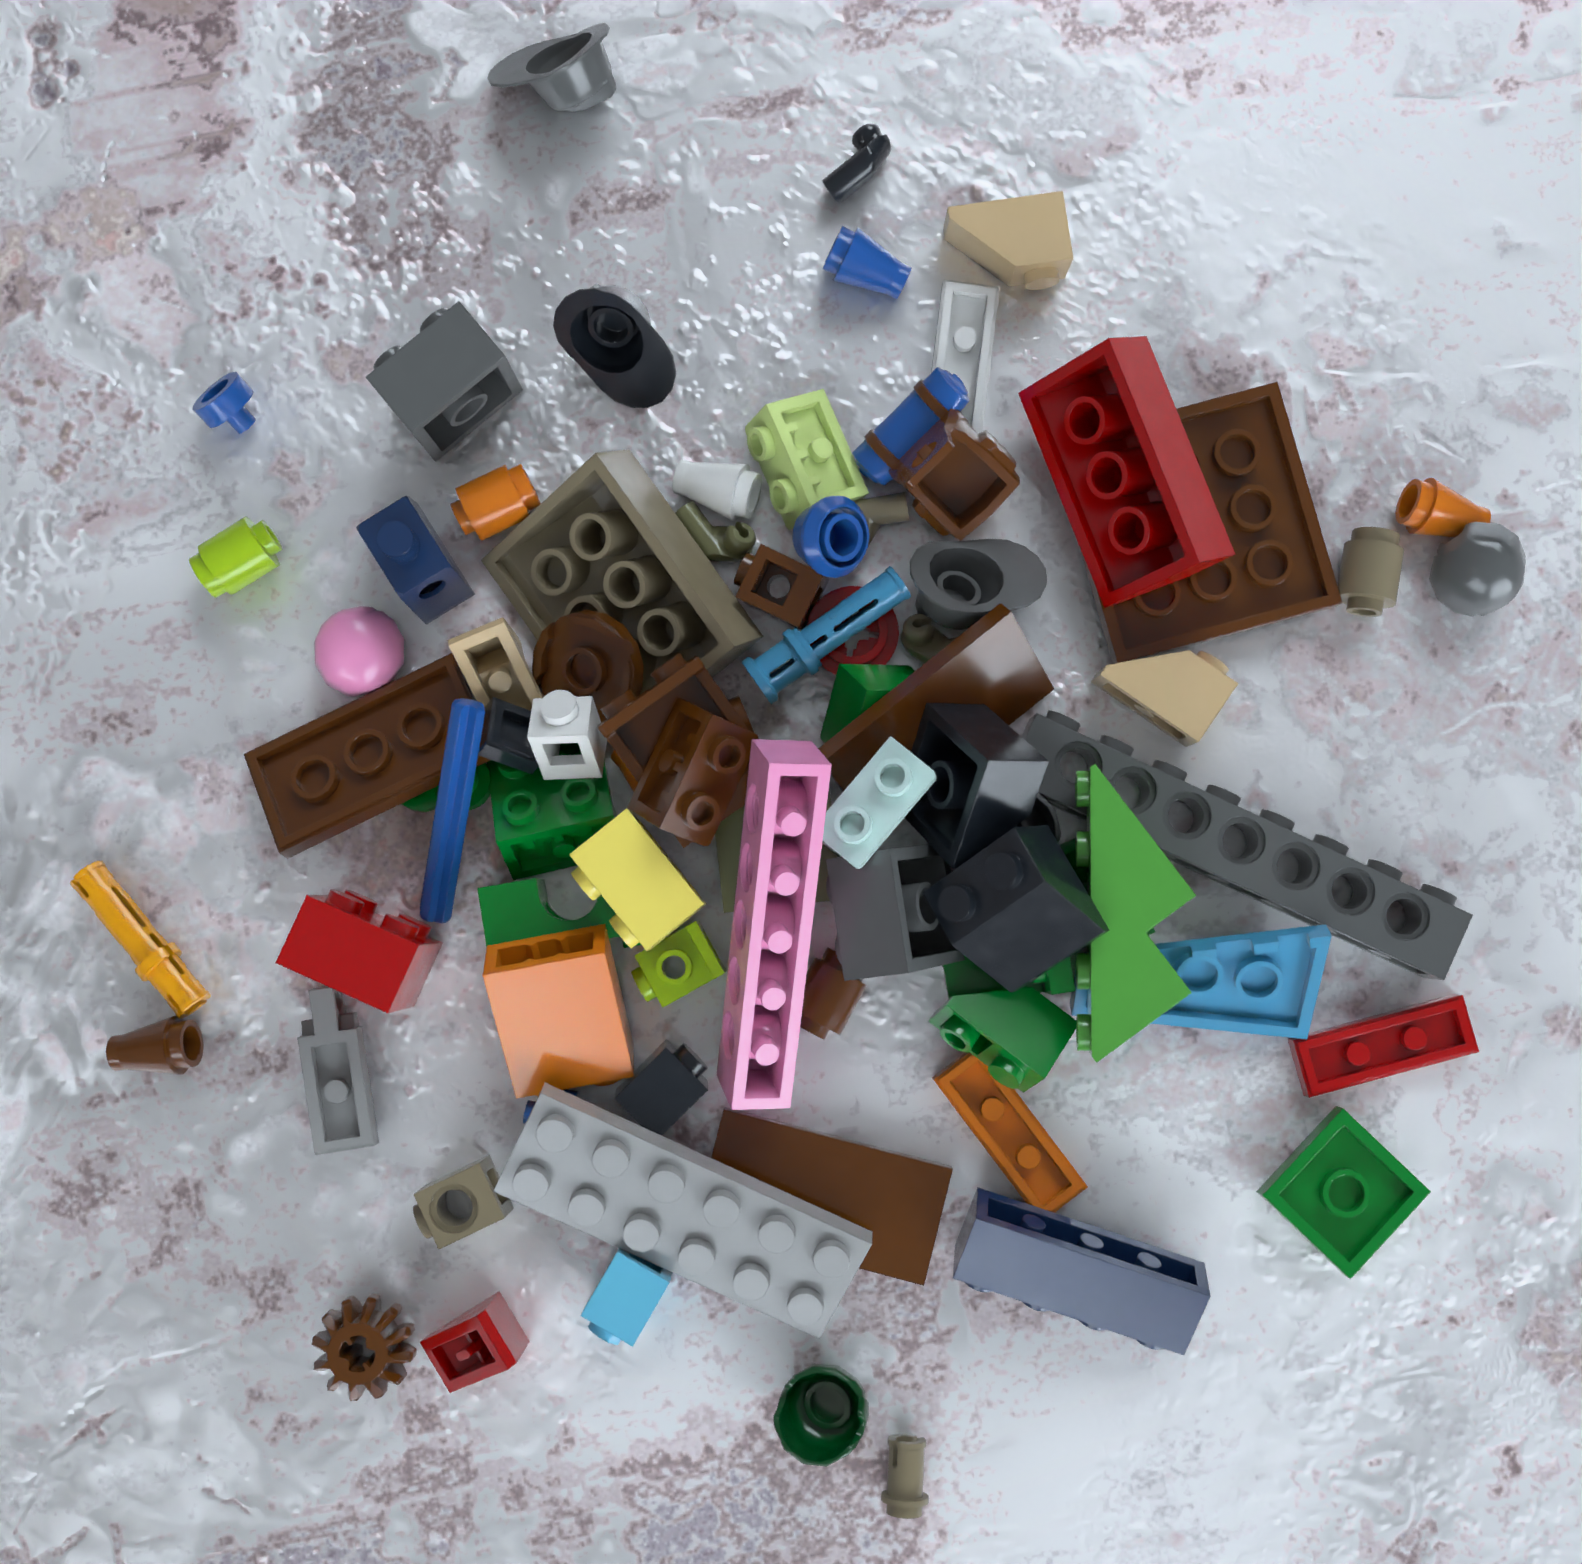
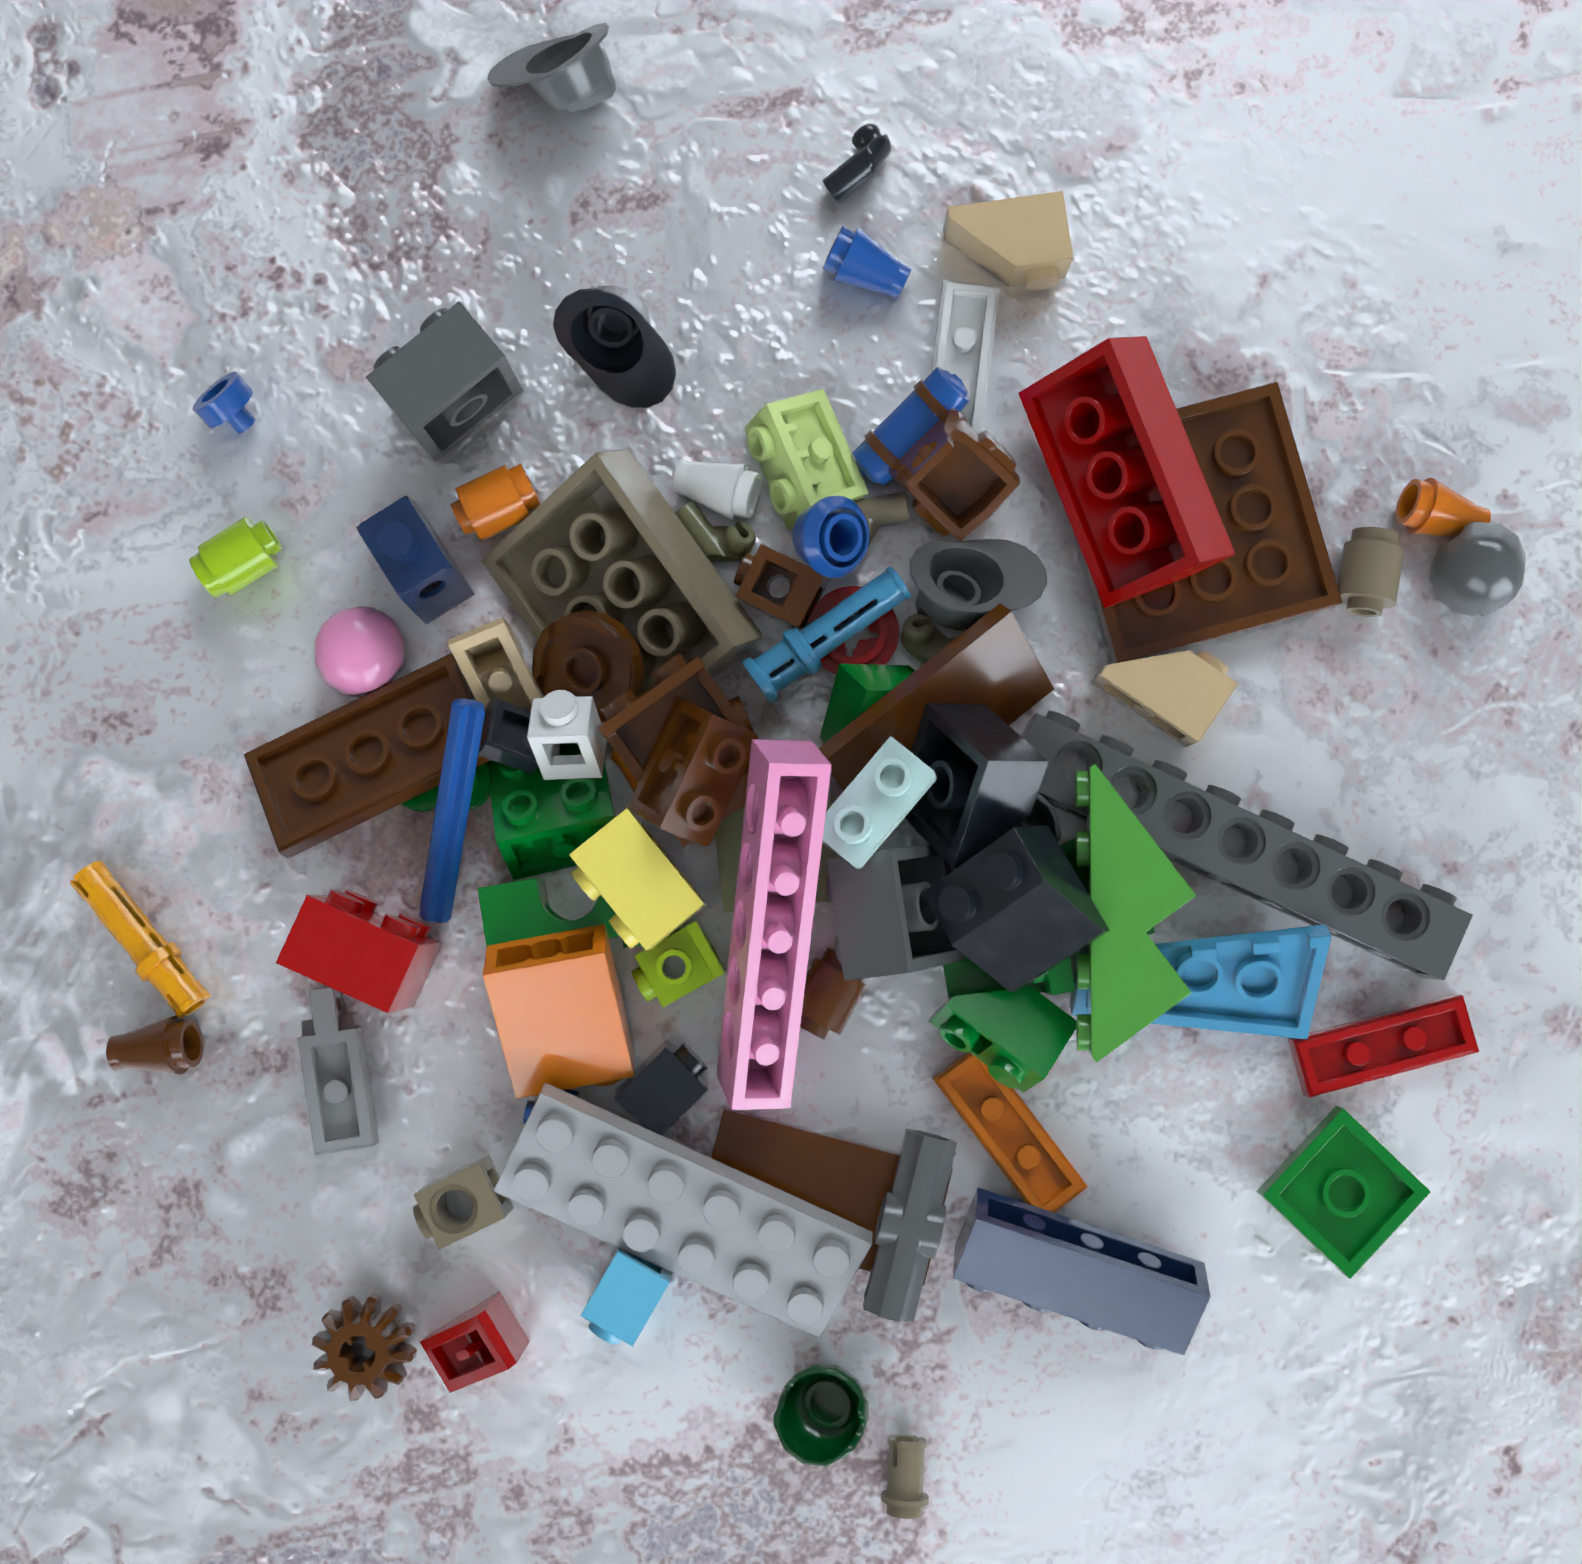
(909, 1225): none -> dark grey piece

